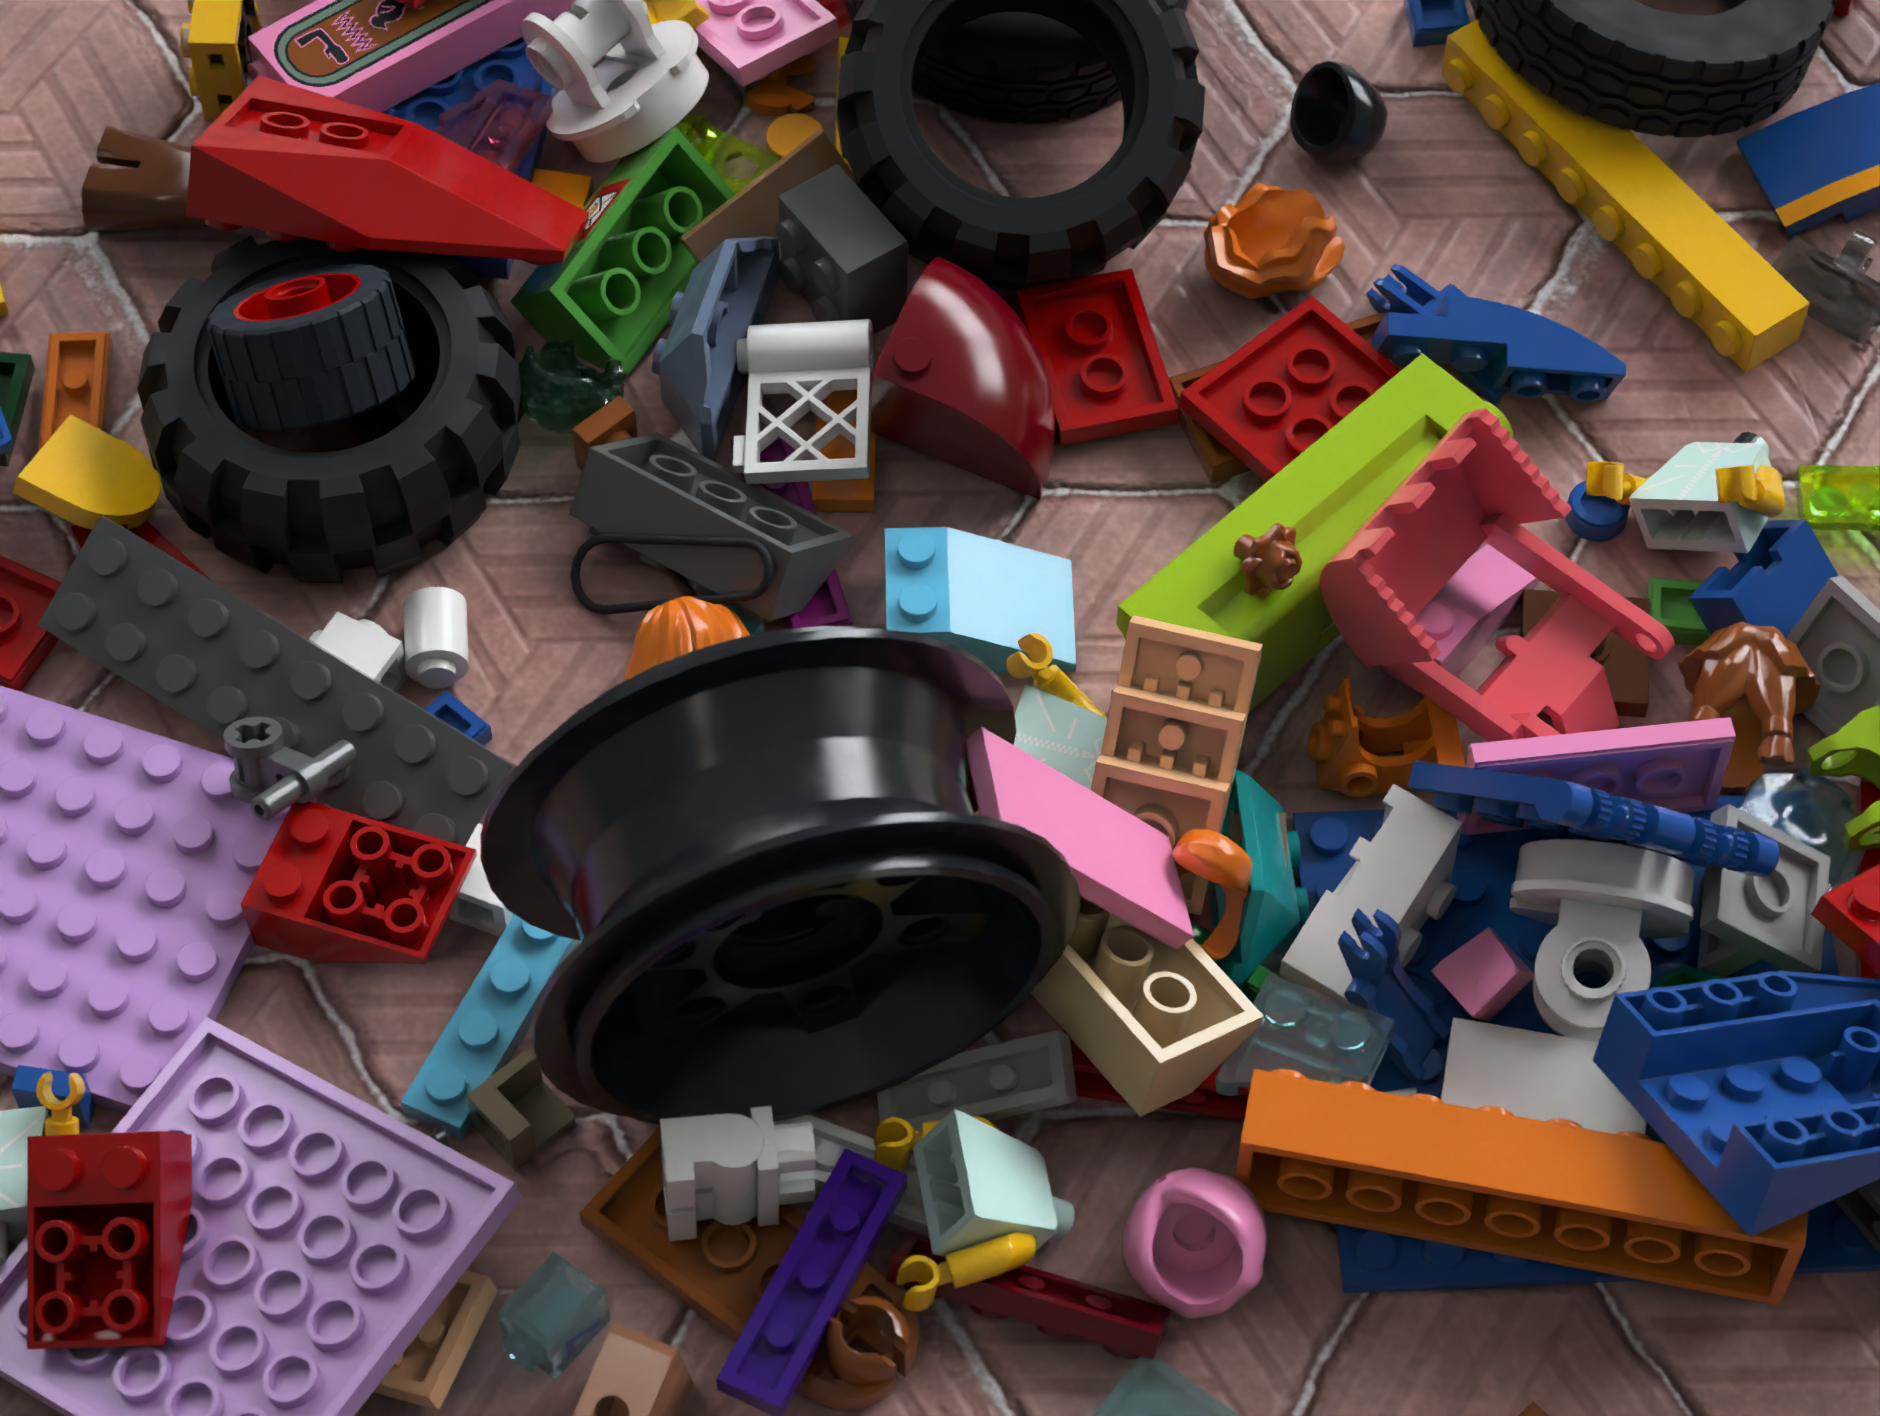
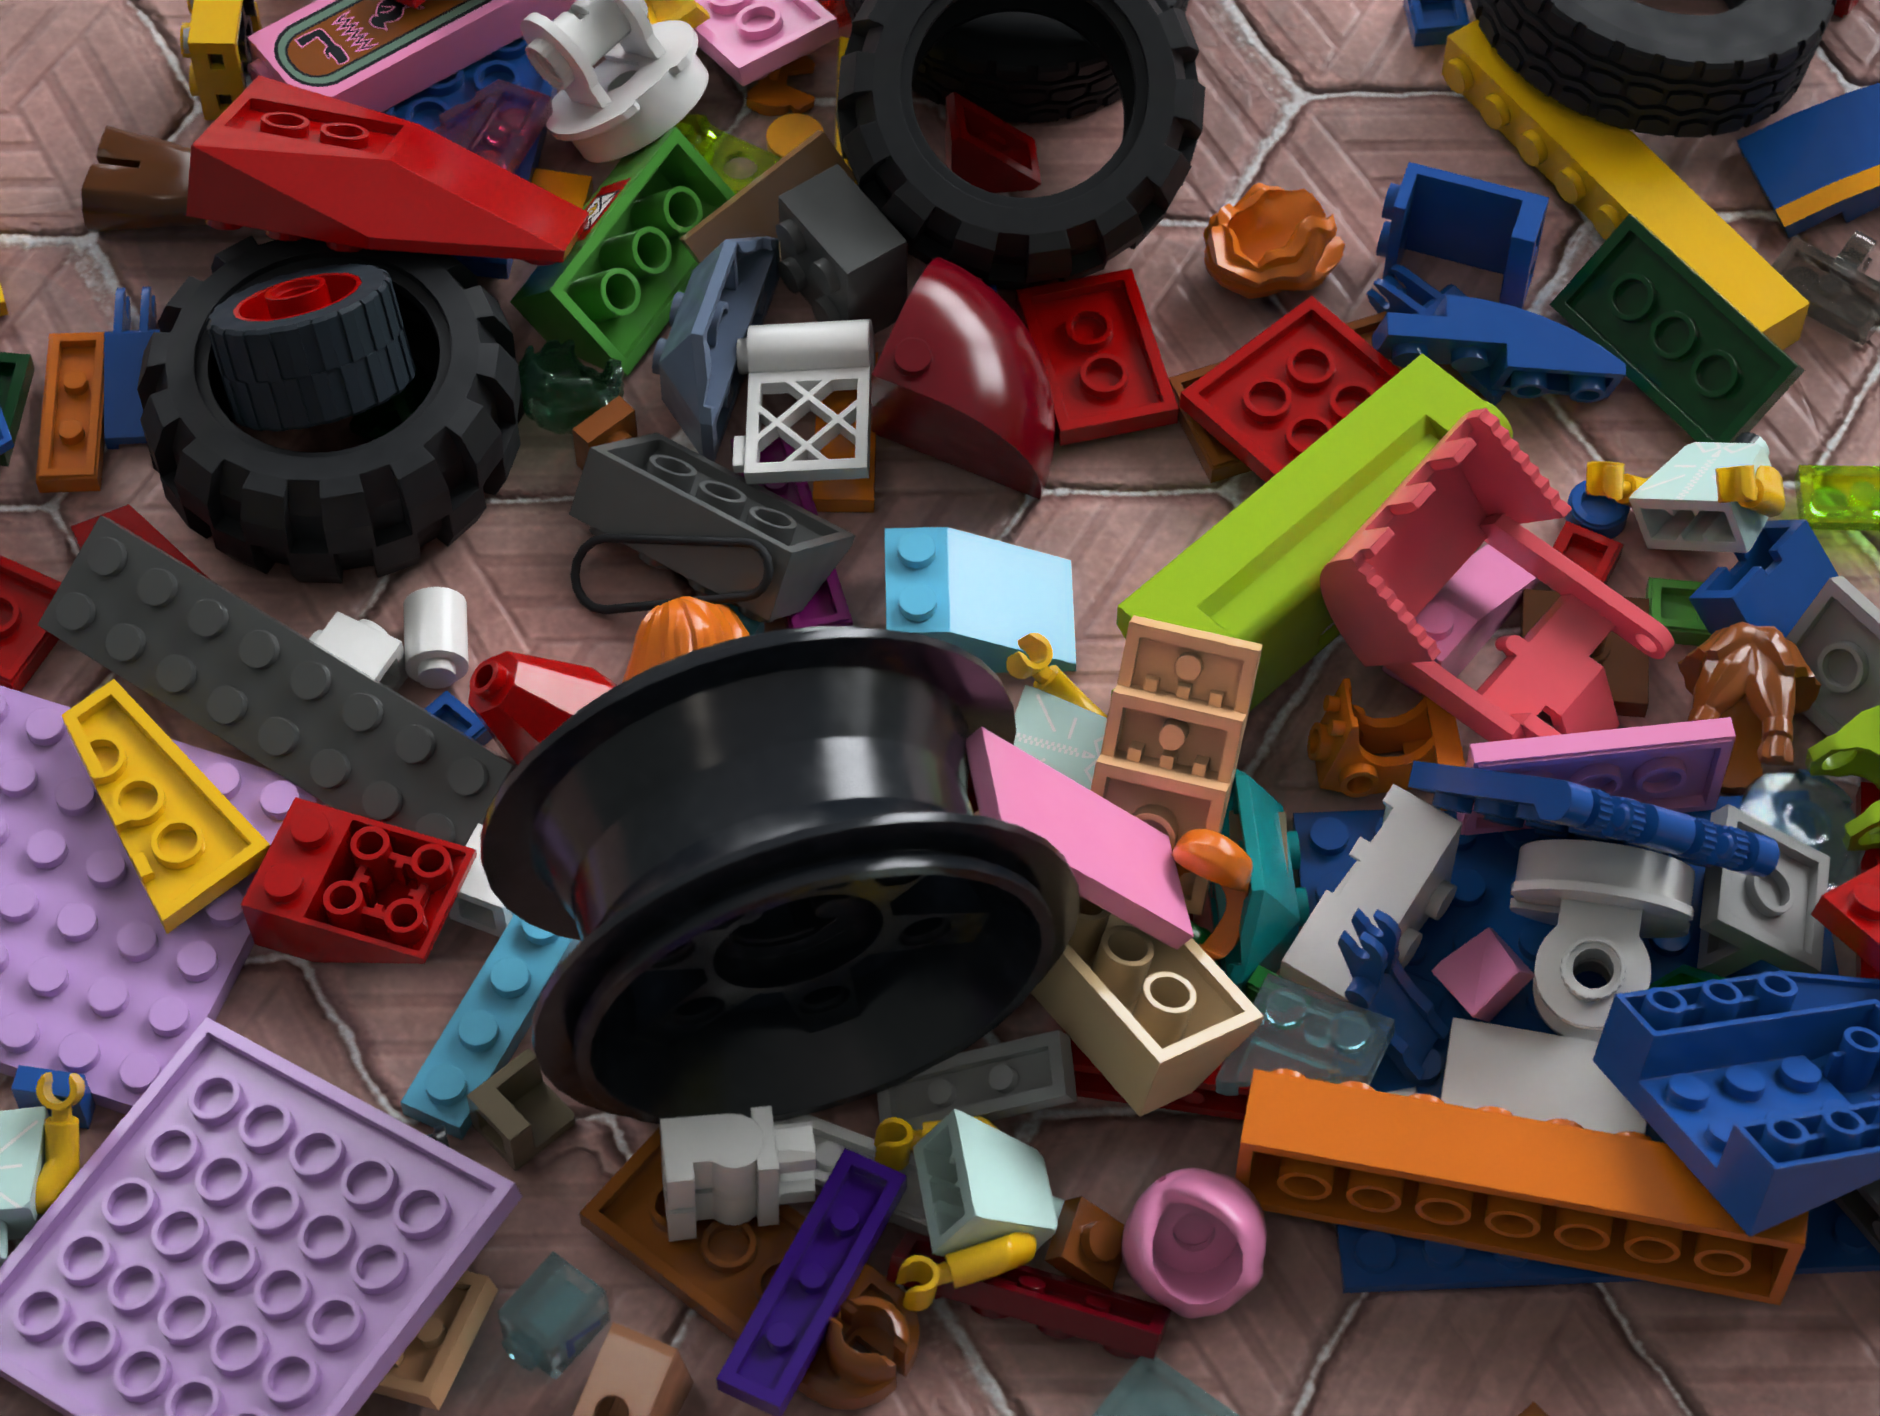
(90, 475): yellow tile -> none
(105, 1236): red slope -> none
(122, 369): none -> blue arm
(167, 813): none -> yellow wing
(274, 774): dark grey piece -> none
(529, 698): none -> red cone
(988, 149): none -> red slope
(1087, 1244): none -> dark orange plate
(1268, 560): dark orange plant -> none
(1337, 113): black hat -> none
(1465, 224): none -> blue panel
(1589, 550): none -> red tile
(1676, 335): none -> dark green plate

